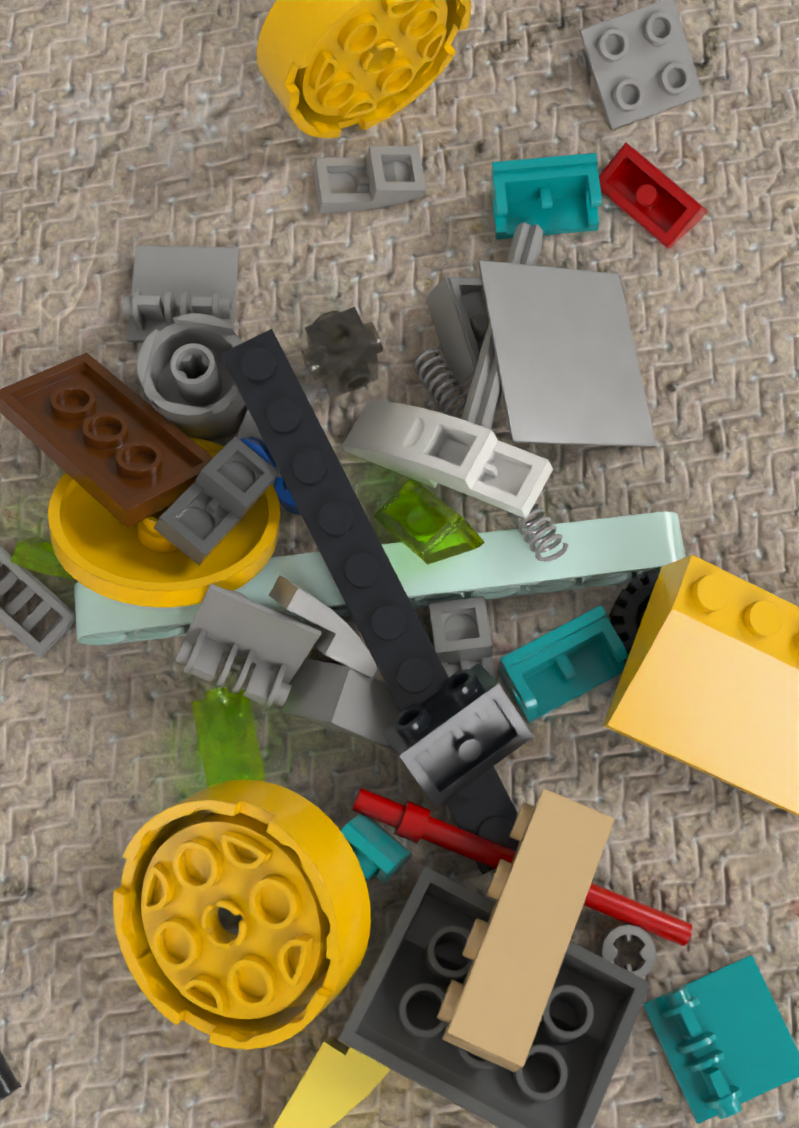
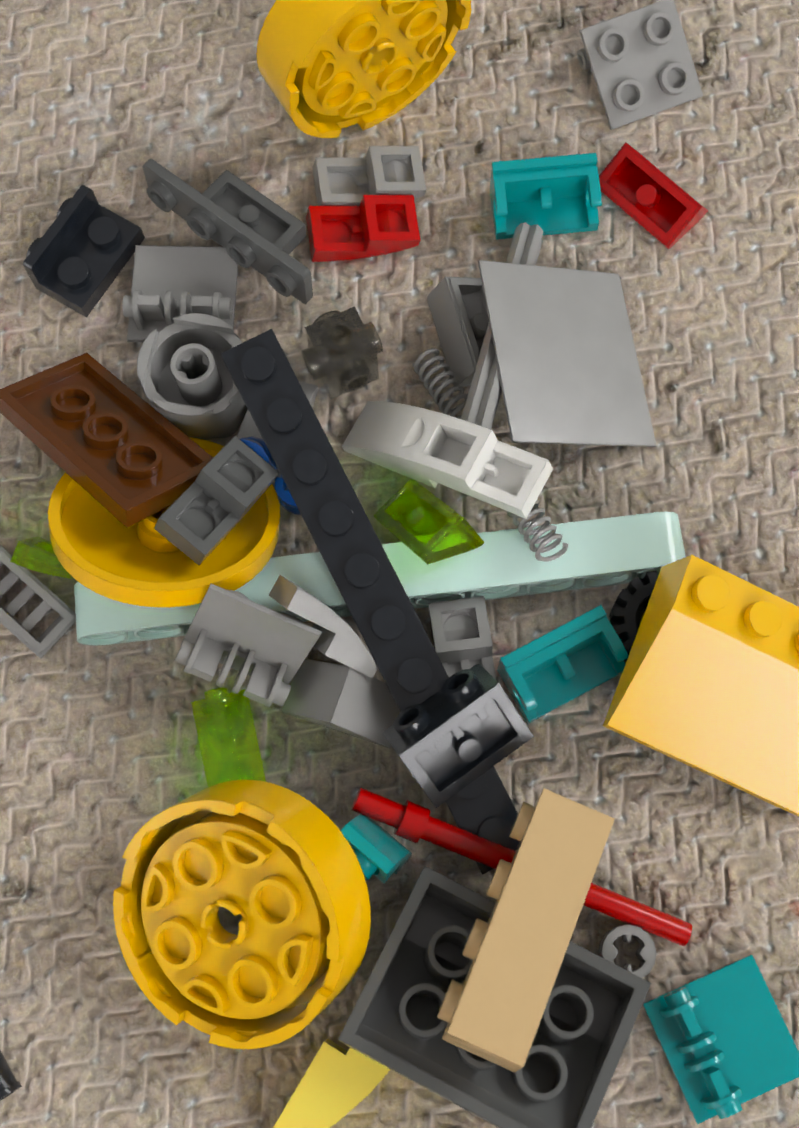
(81, 252): none -> black bracket
(241, 221): none -> dark grey bracket
(356, 232): none -> red slope

